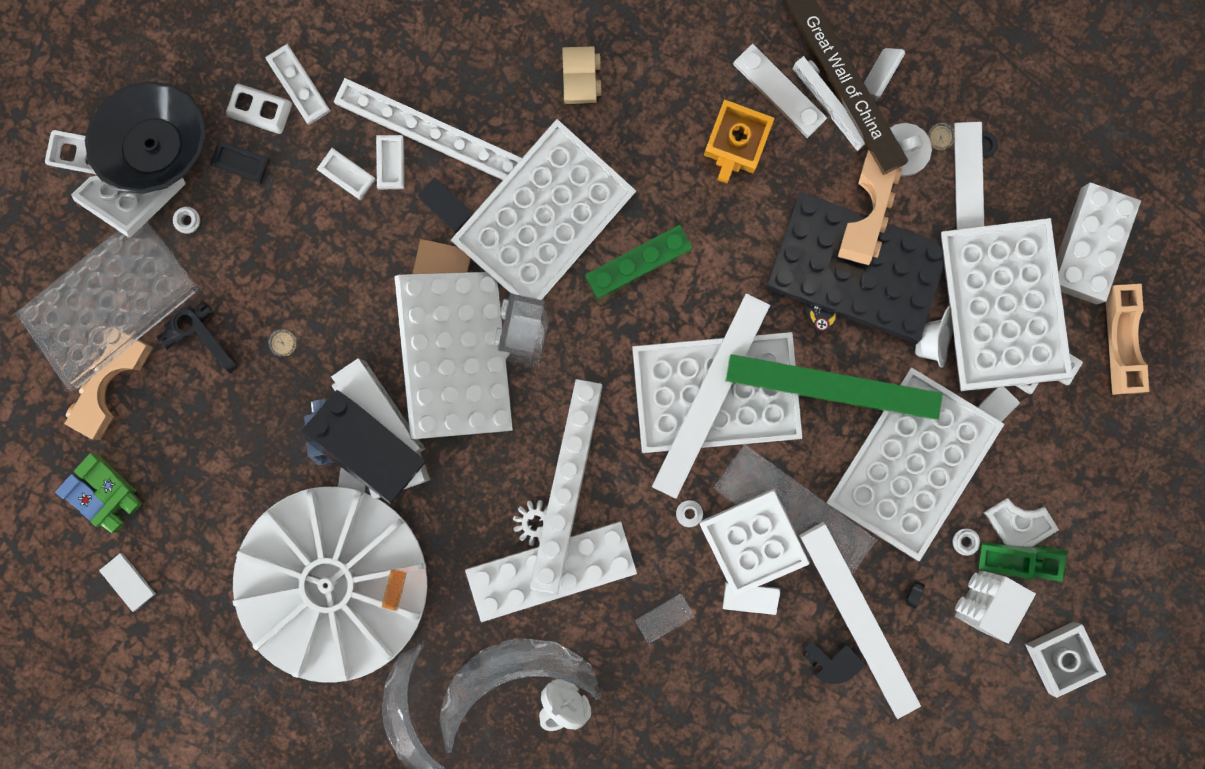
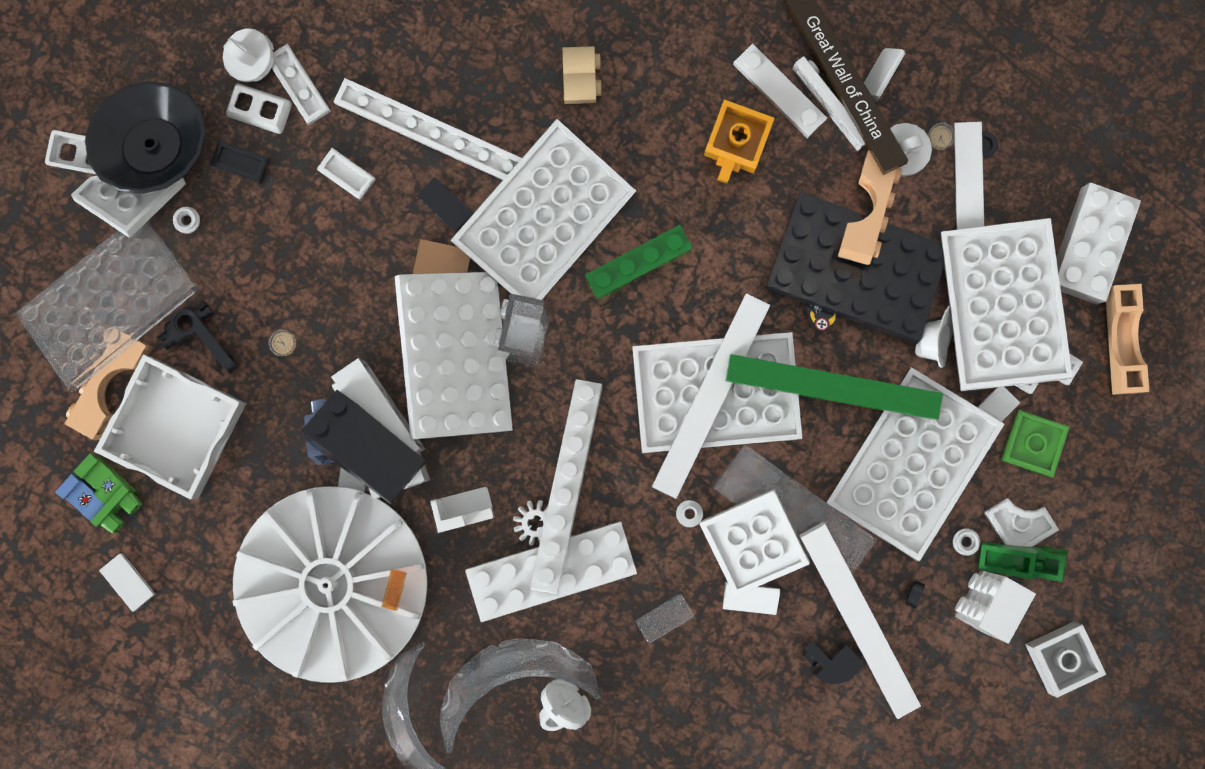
(170, 427): none -> white tile
(248, 55): none -> white tile
(390, 161): white tile -> none
(462, 509): none -> white panel
(1035, 443): none -> bright green tile

